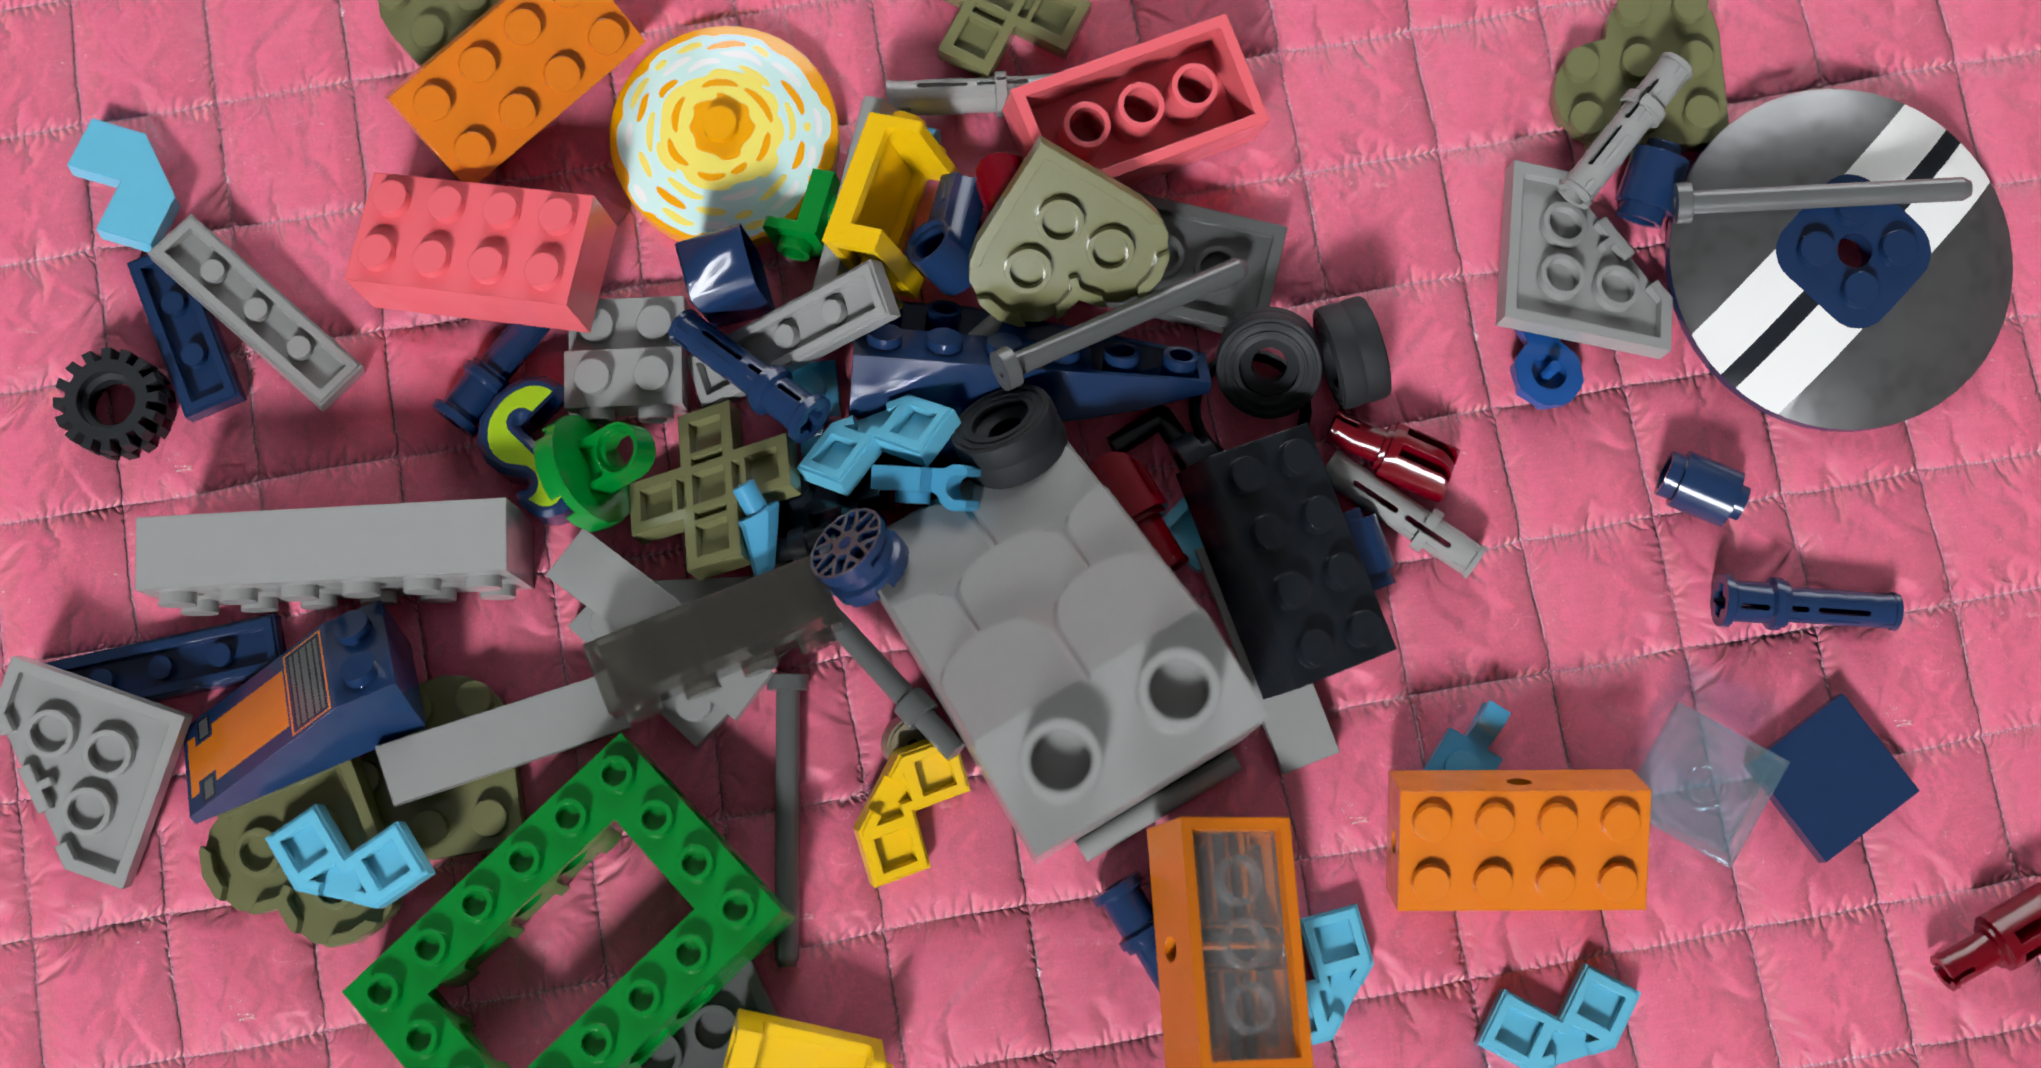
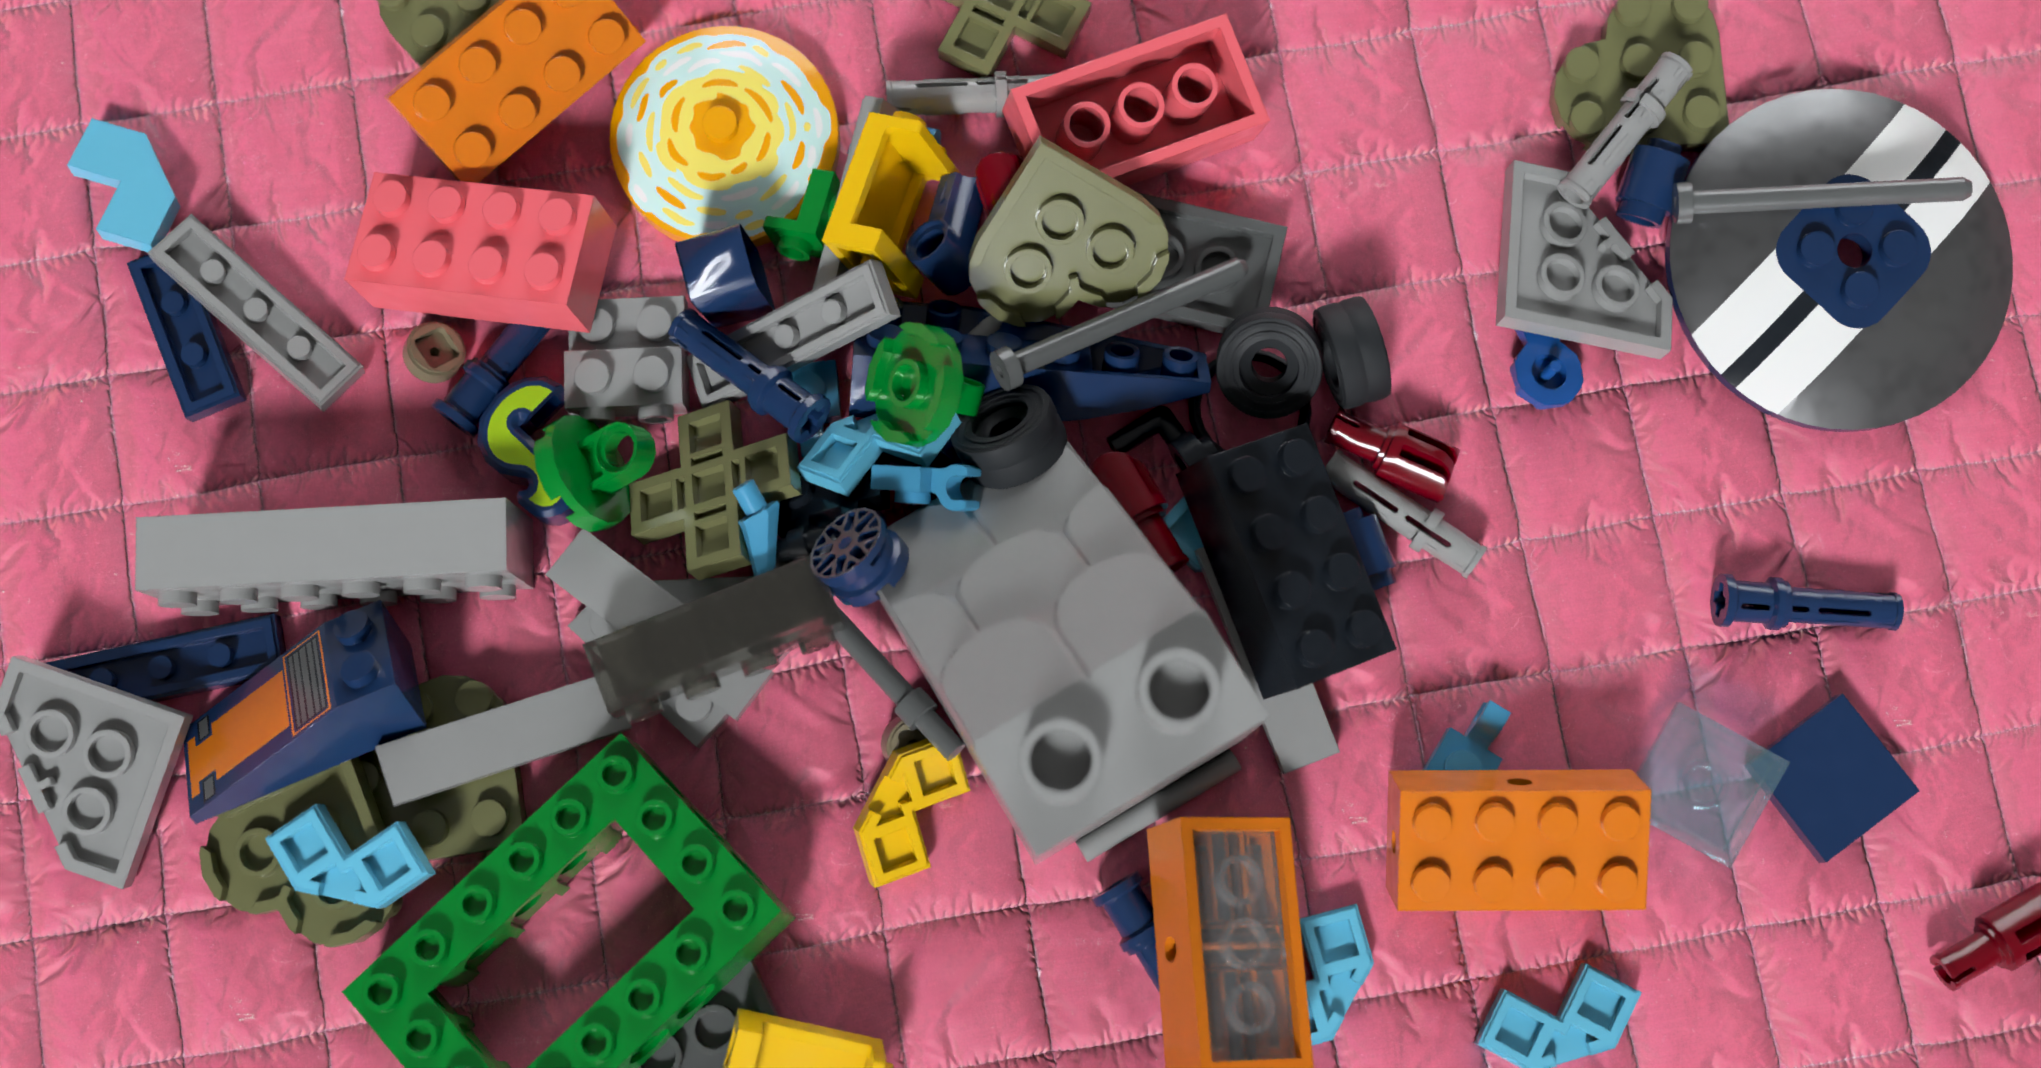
(87, 386): black tyre -> none
(434, 352): none -> dark tan tile
(787, 807): dark grey bar -> none
(919, 385): none -> green tile
(1702, 487): dark blue brick -> none

